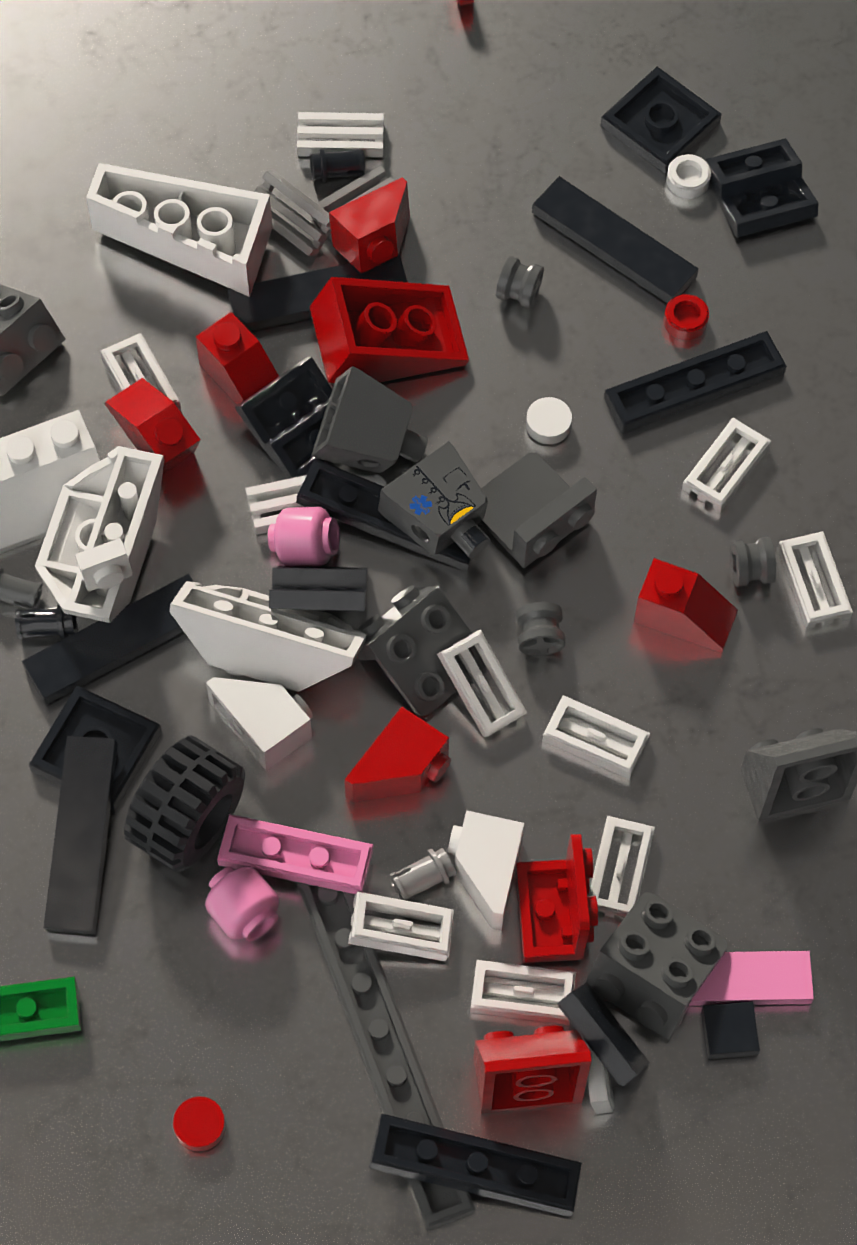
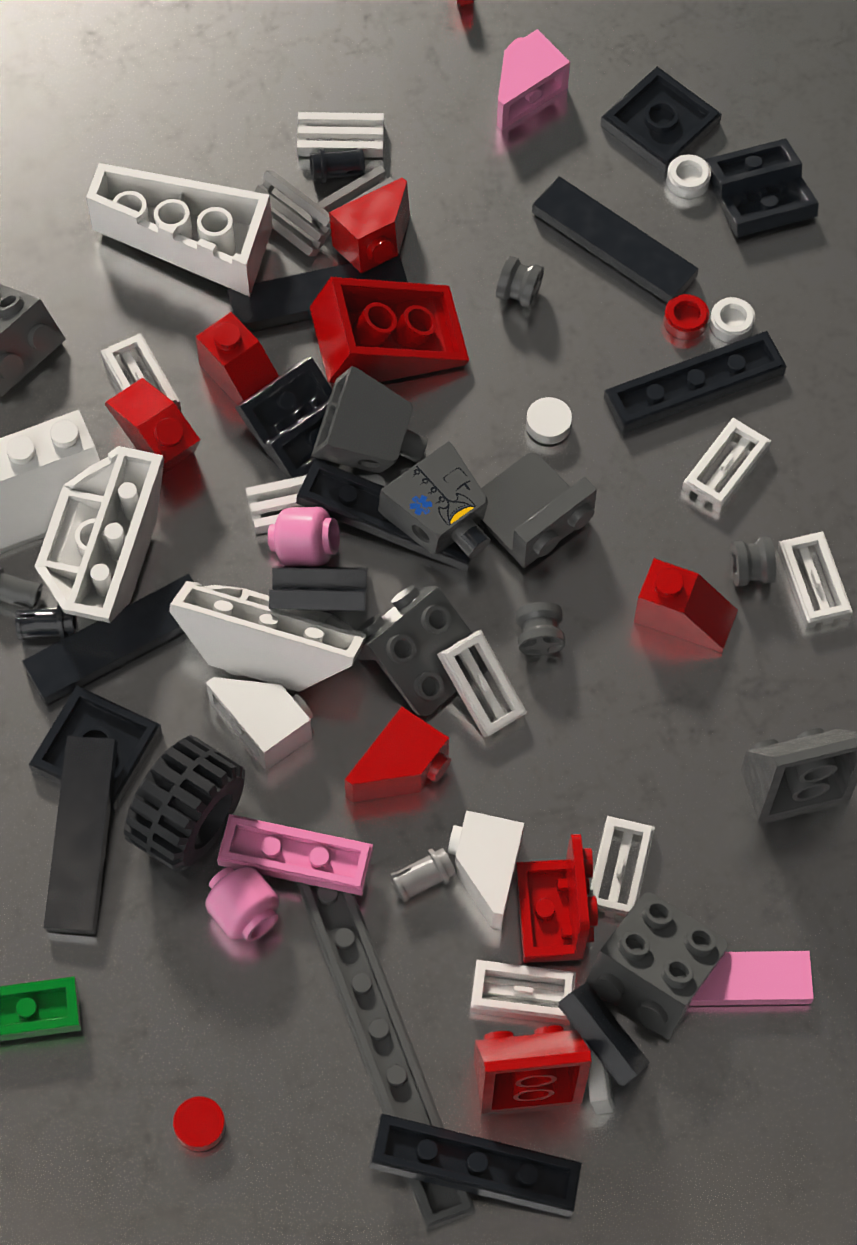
(104, 565): white plate -> none
(398, 943): white tile -> none
(529, 77): none -> bright pink slope
(591, 753): white tile -> none
(730, 1030): black tile -> none
(732, 320): none -> white tile

